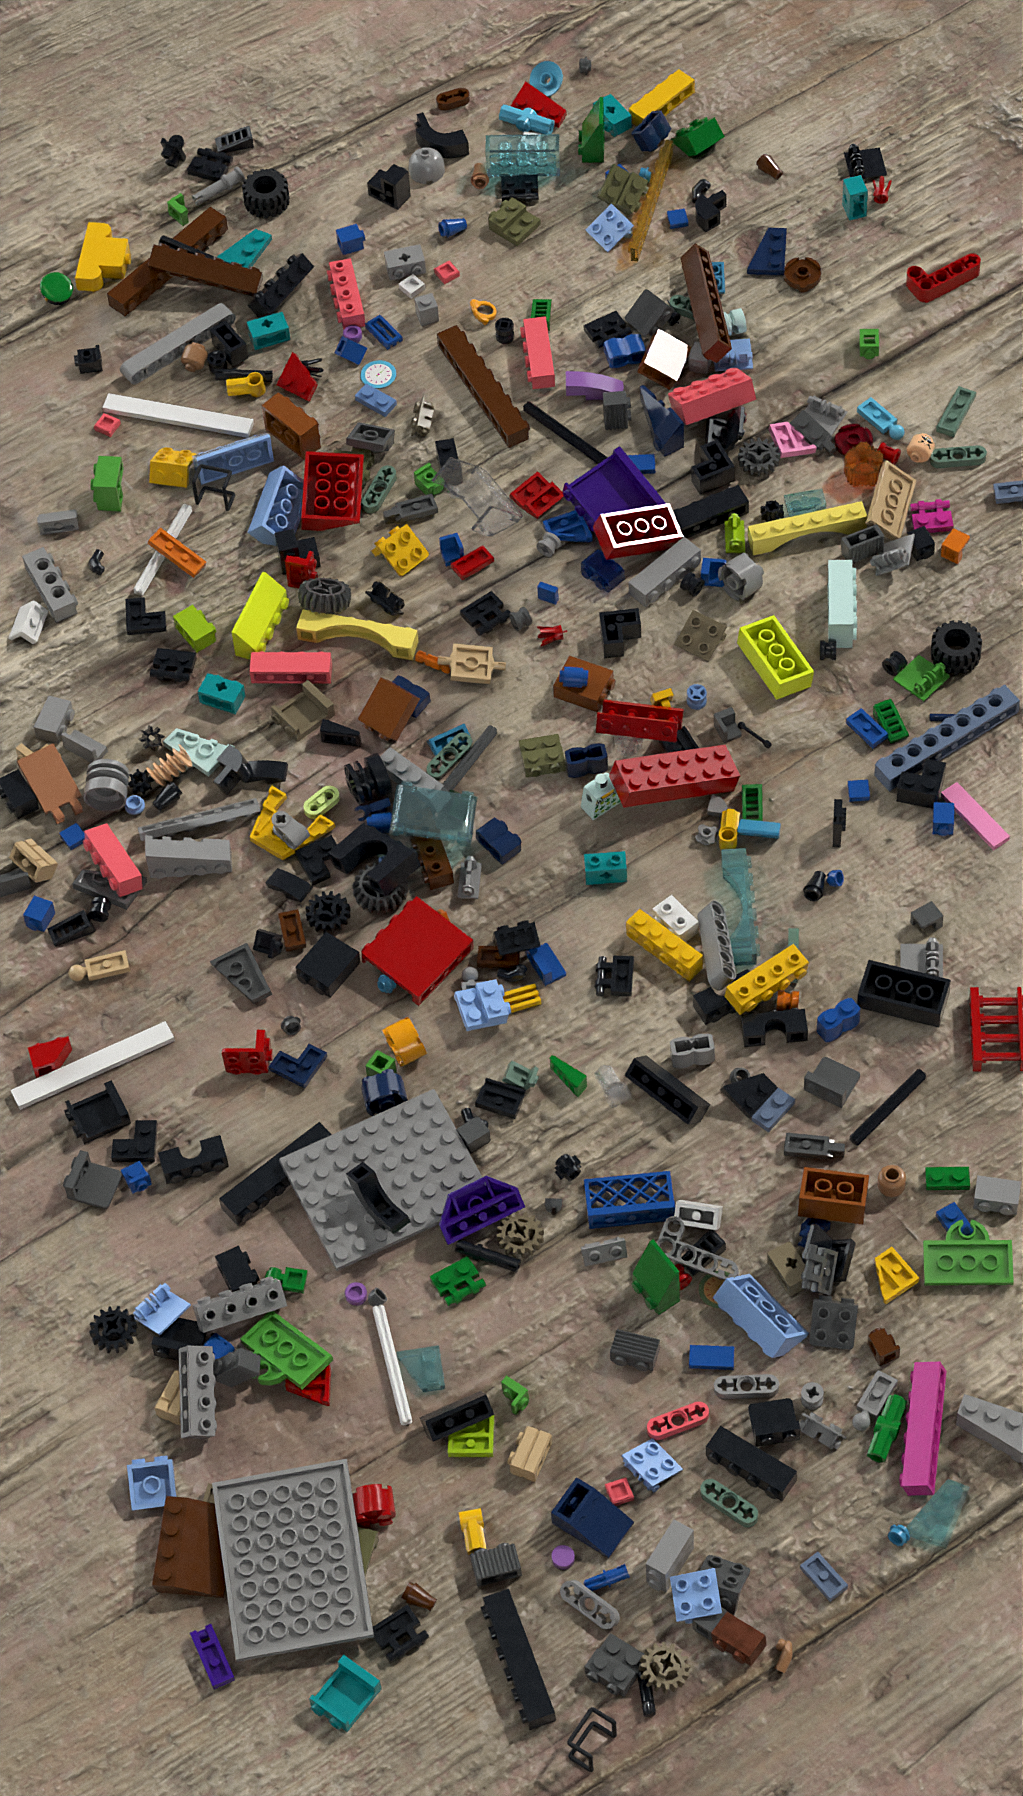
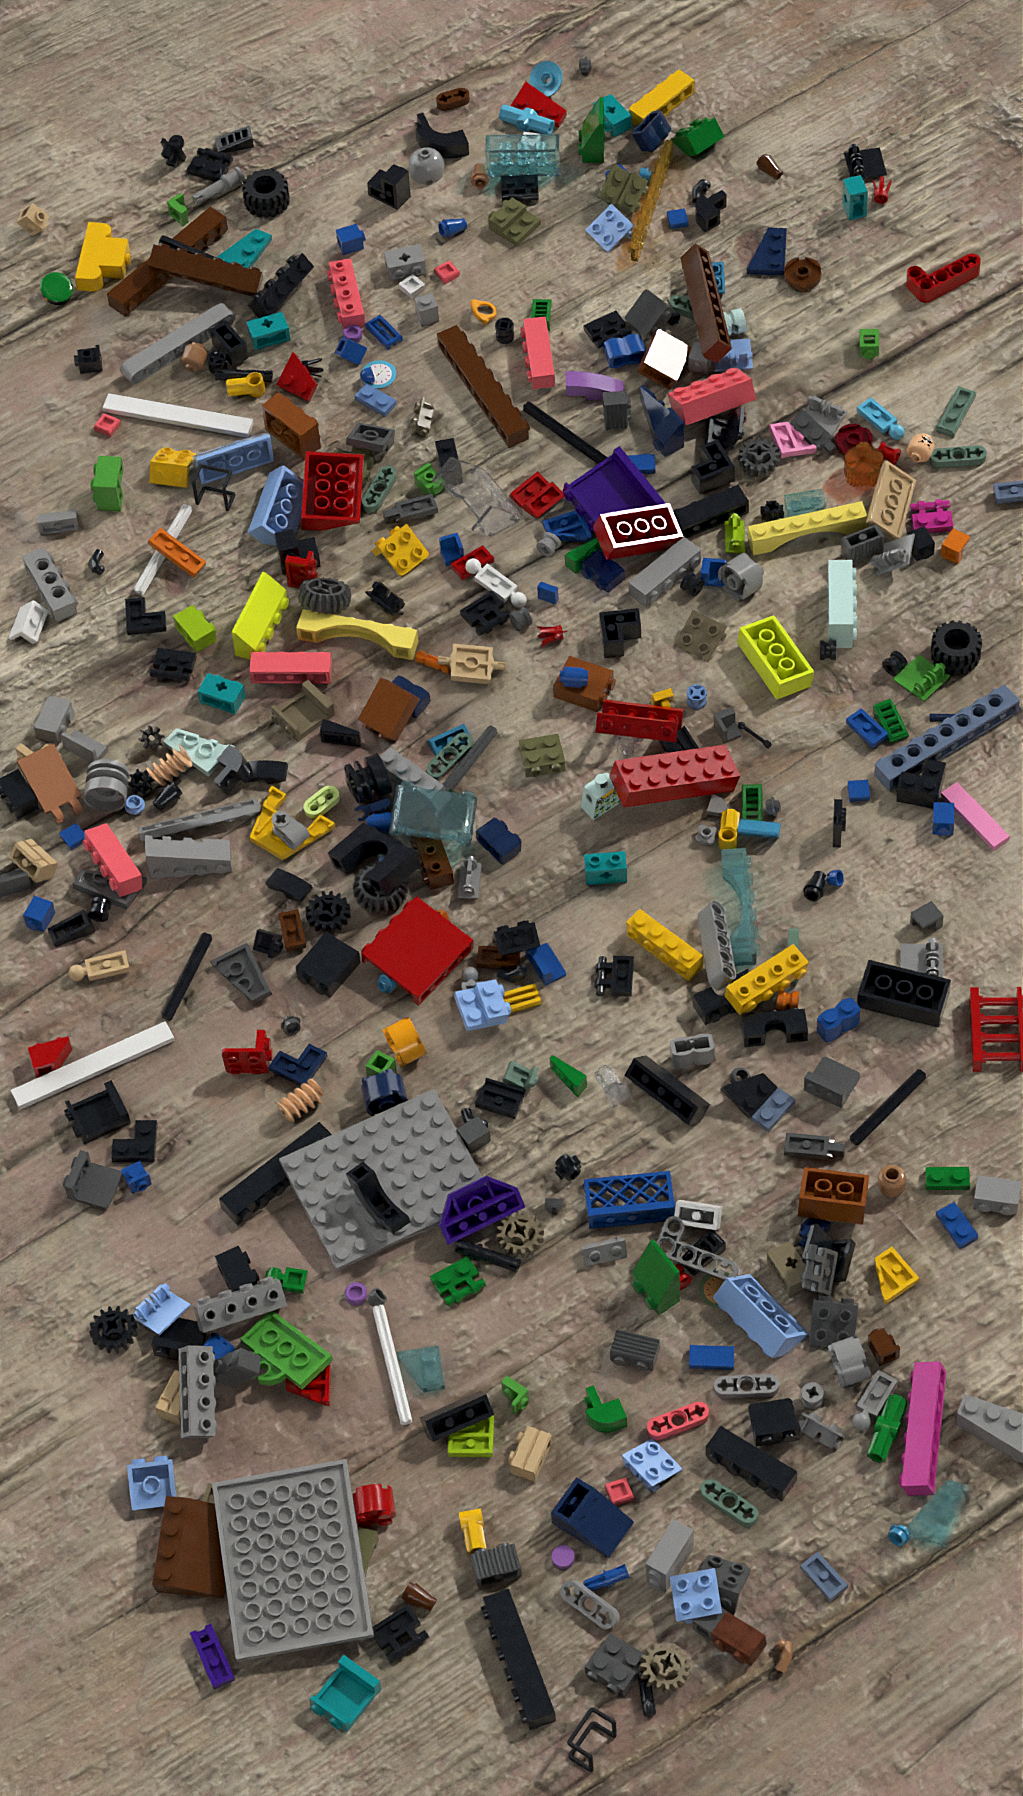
(33, 219): none -> tan brick
(186, 976): none -> black axle
(210, 1159): black arch -> none
(300, 1100): none -> light nougat piece
(313, 858): black plate -> none
(367, 375): none -> blue hinge
(496, 582): none -> white plate
(577, 555): none -> green slope
(586, 760): dark blue brick -> none
(606, 1416): none -> green brick
(676, 918): white brick -> none
(772, 806): none -> dark grey plate
(849, 1361): none -> light grey brick
(968, 1258): bright green plate -> none

